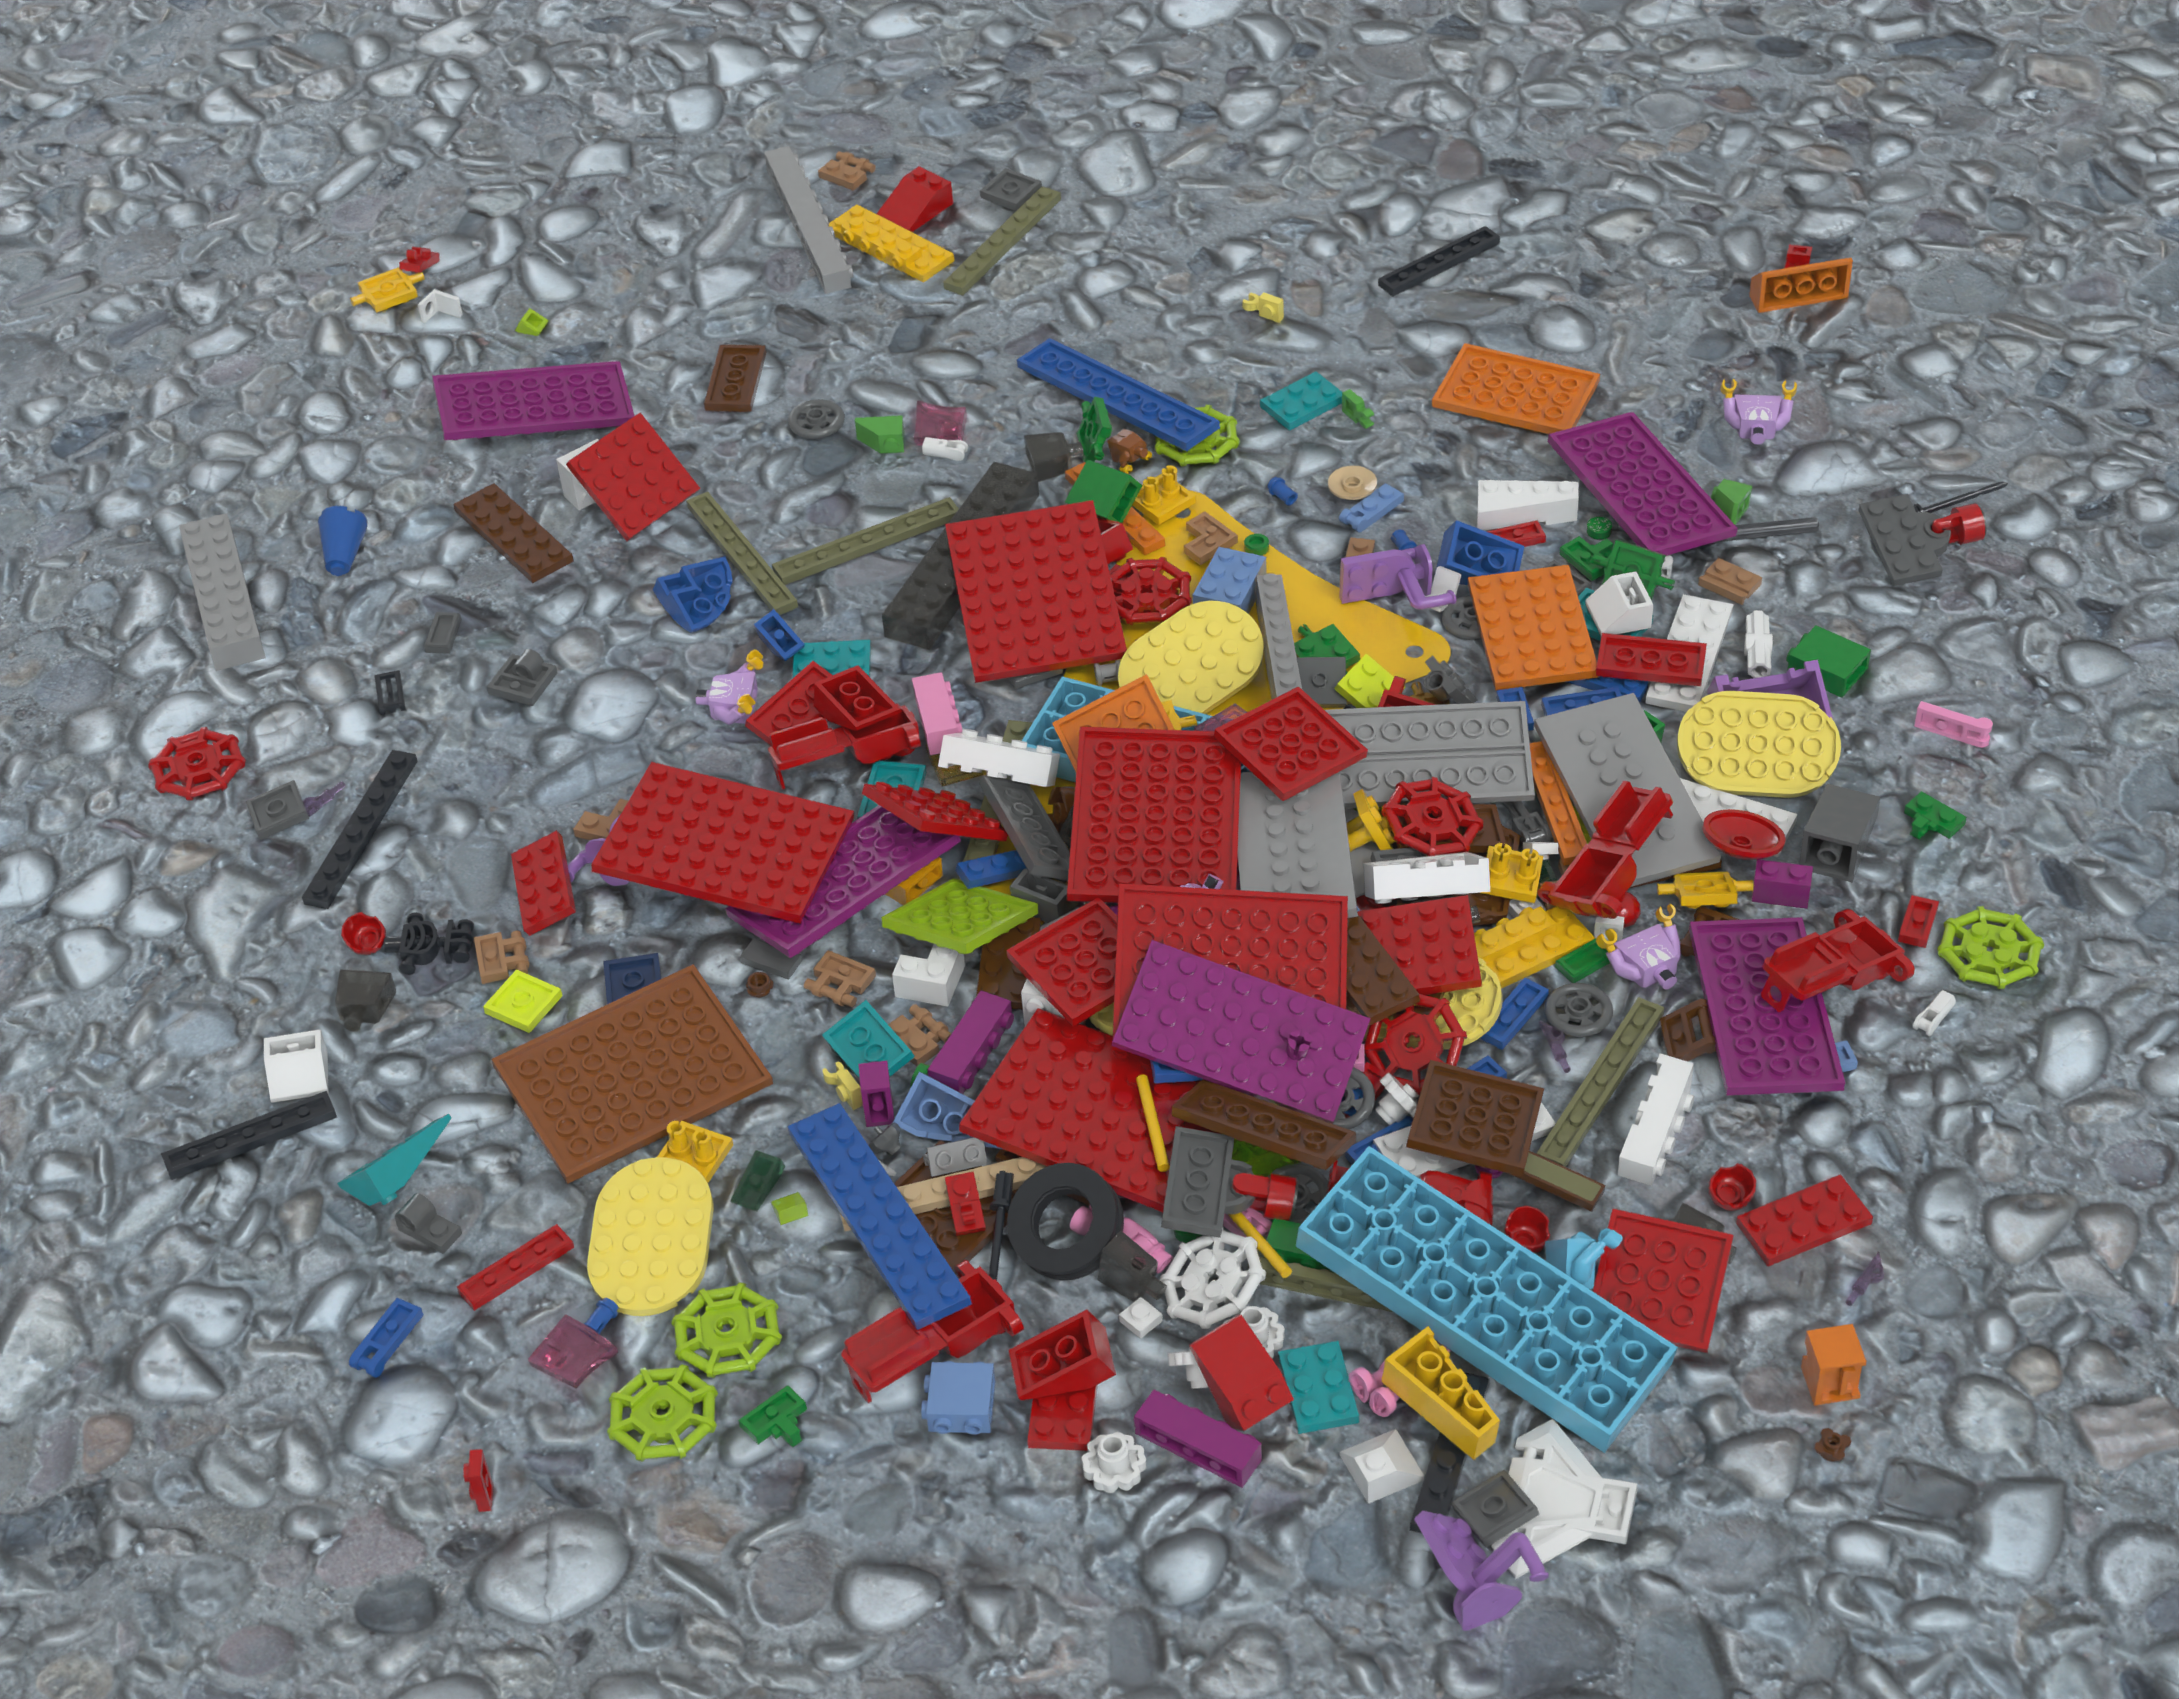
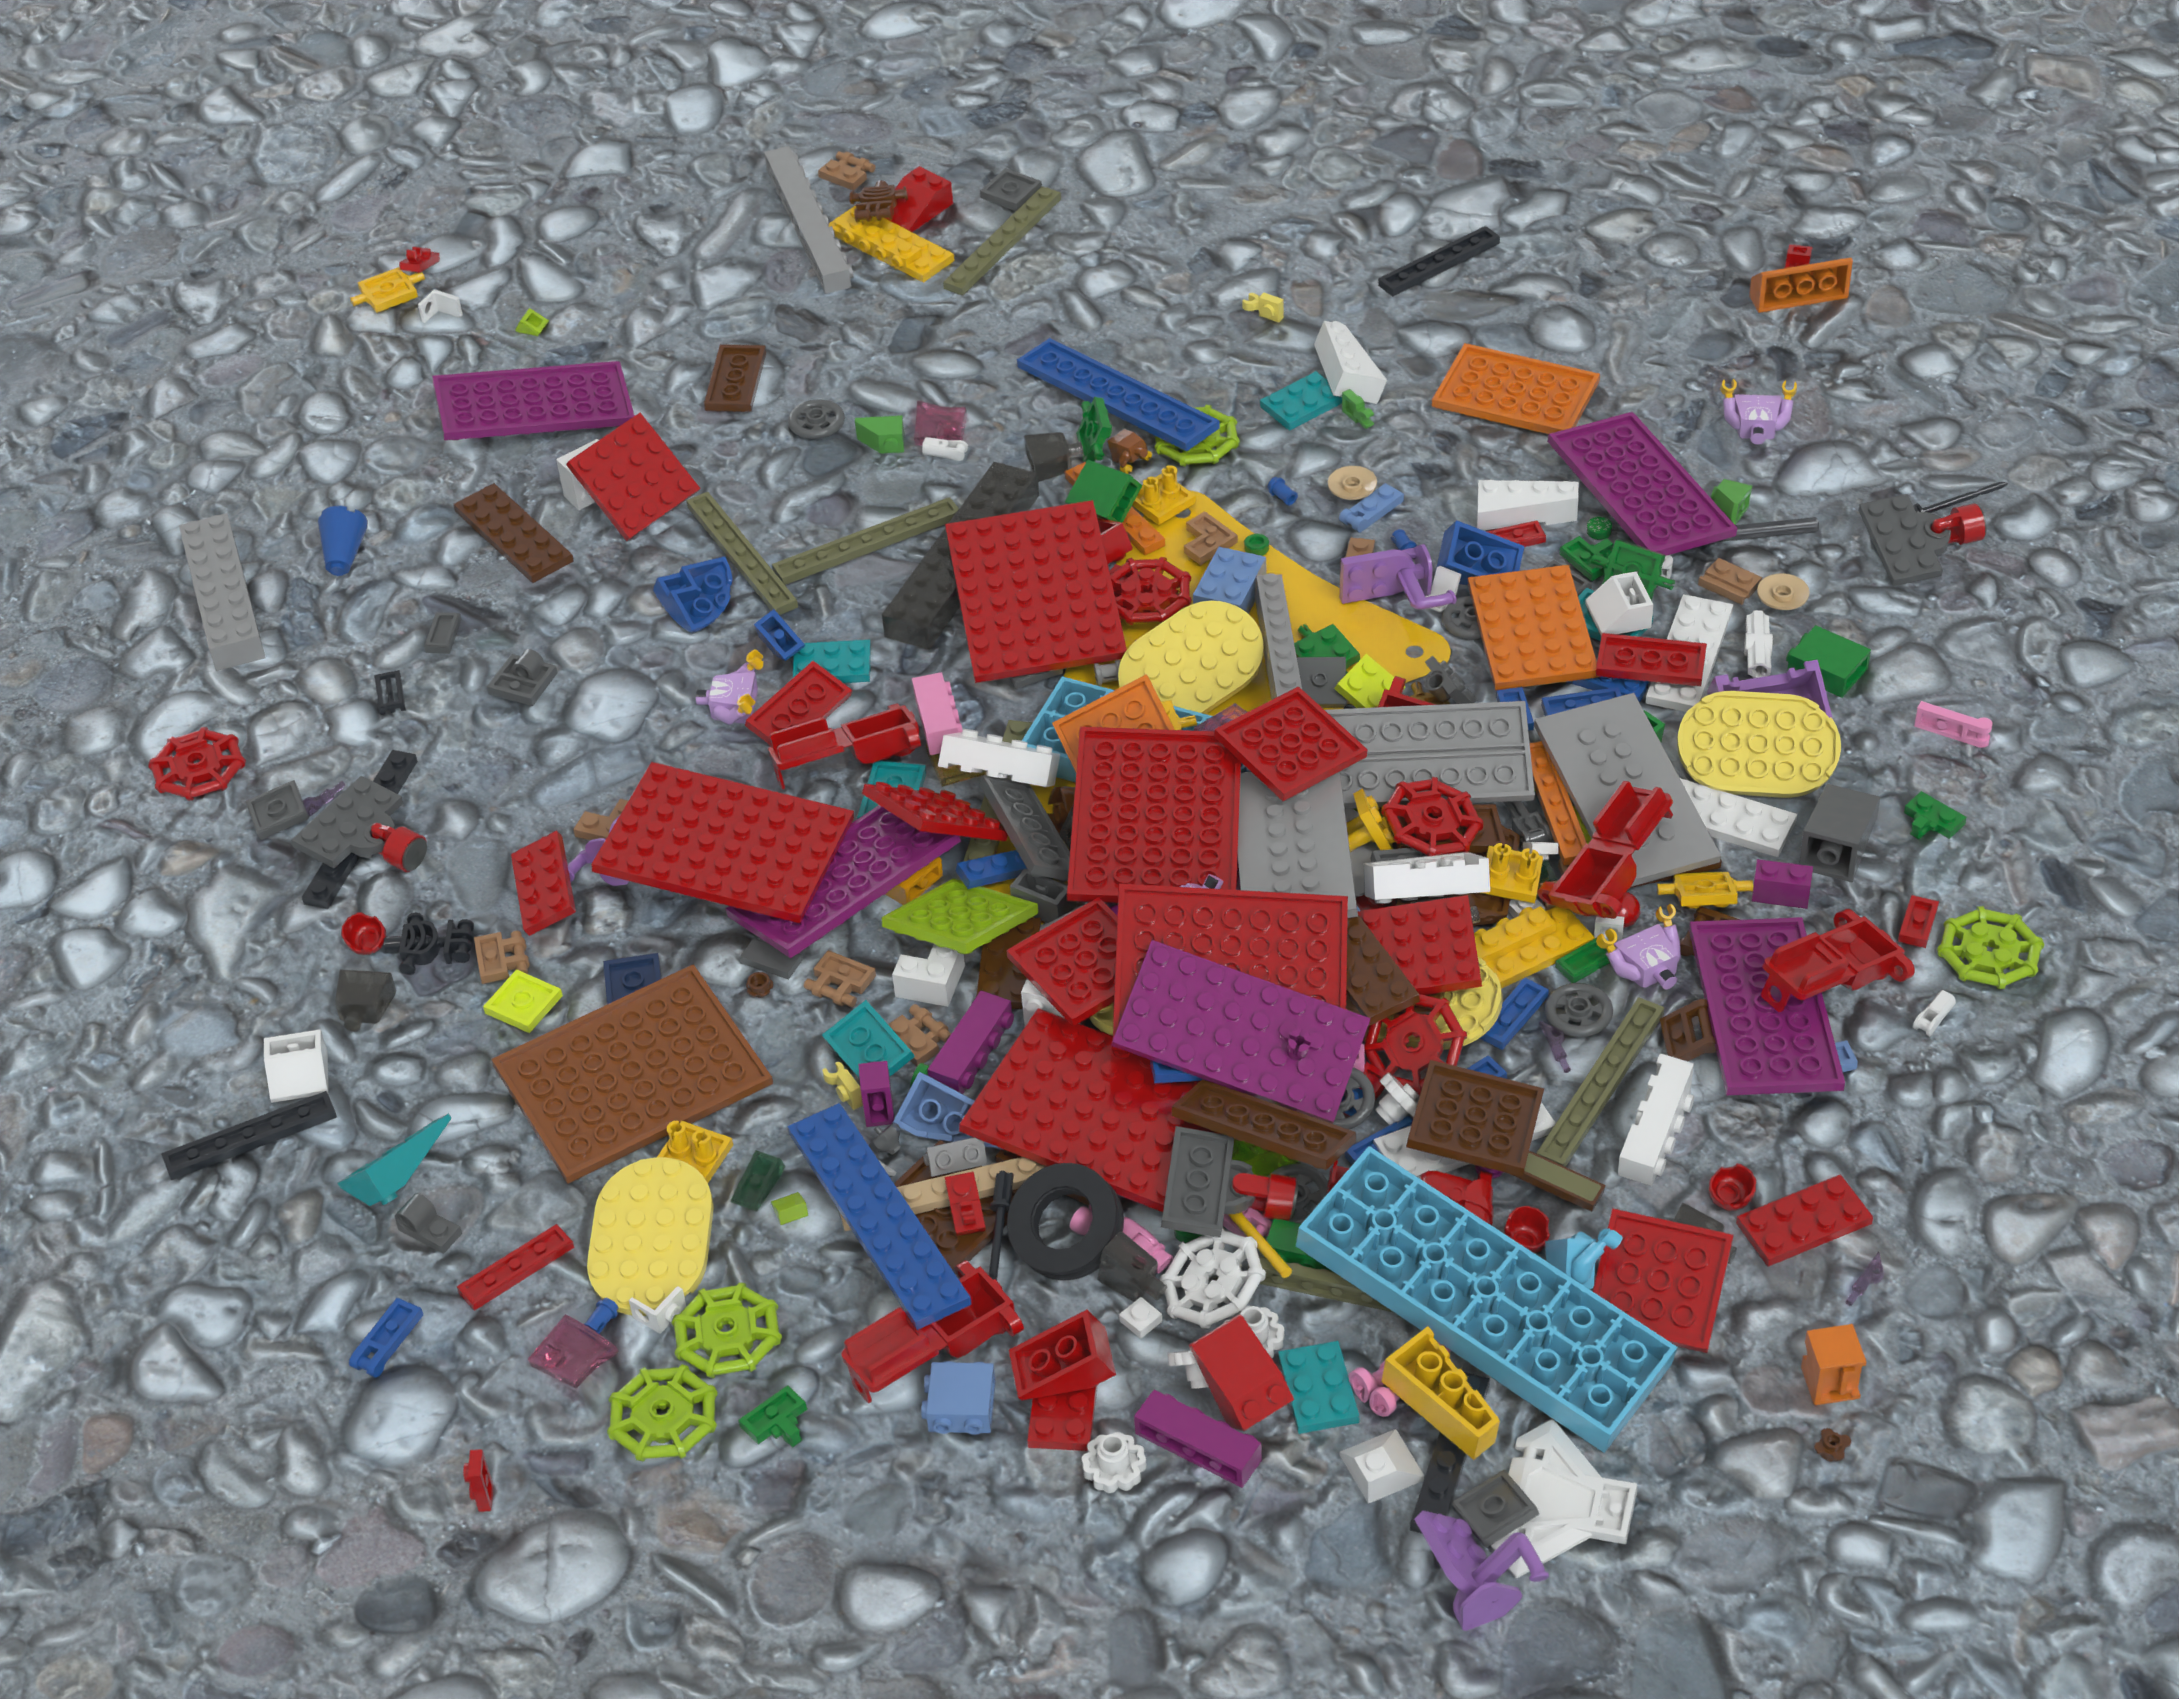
(362, 825): none -> dark grey plate
(662, 1316): none -> white bracket
(852, 700): red slope -> none
(876, 201): none -> reddish brown piece
(1152, 1123): yellow bar -> none
(1347, 363): none -> white wedge
(1743, 834): red dish -> none
(1783, 591): none -> tan dish

